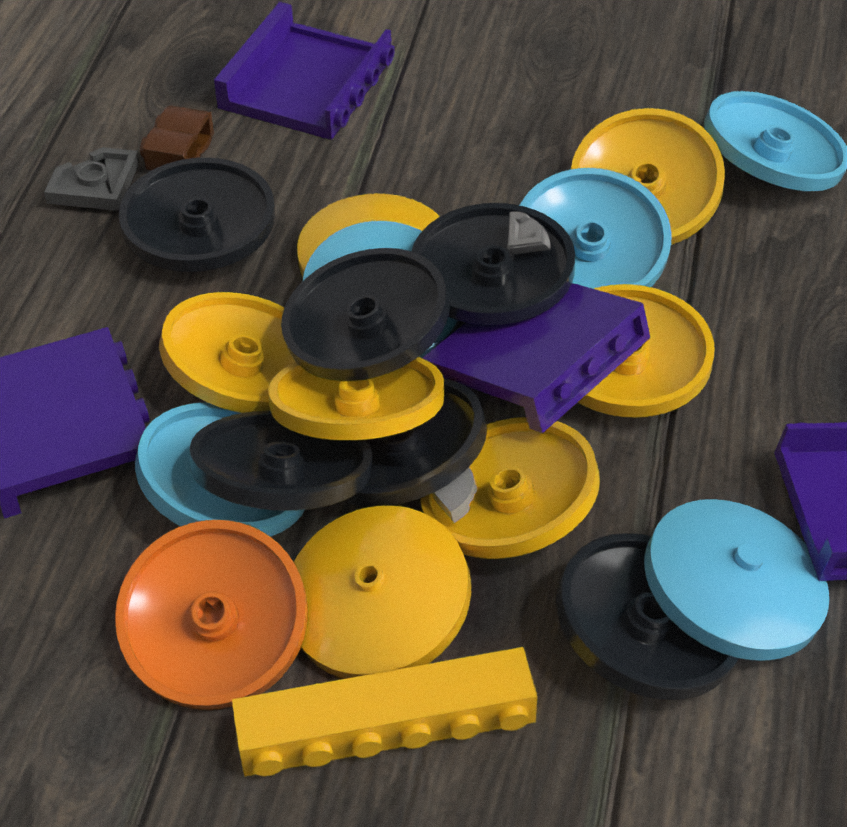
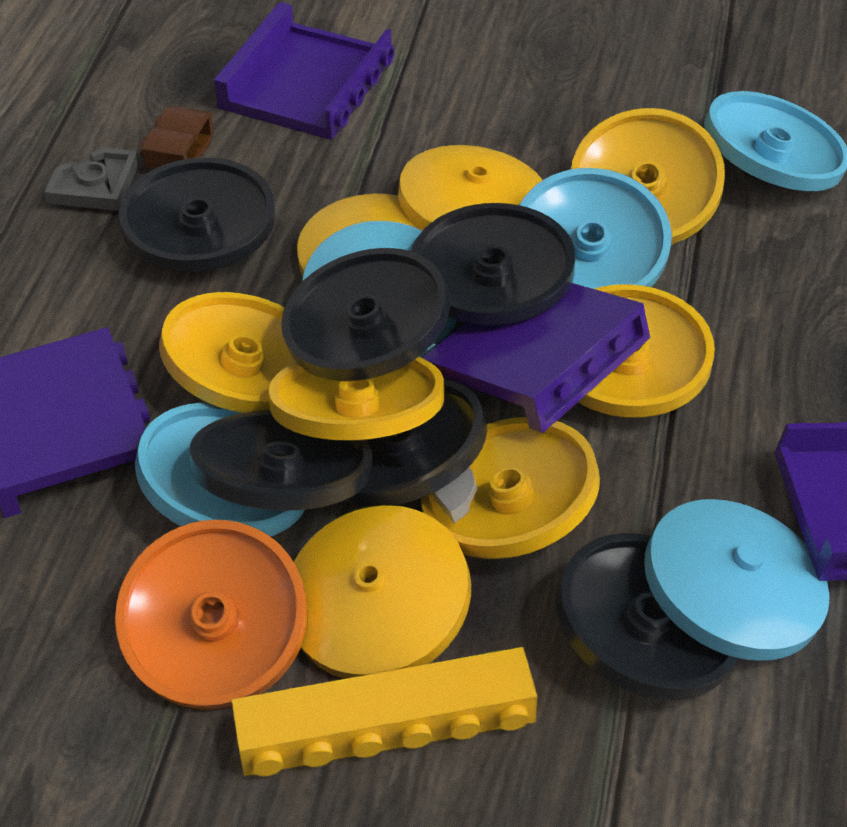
(461, 177): none -> yellow dish
(526, 234): light grey tile -> none

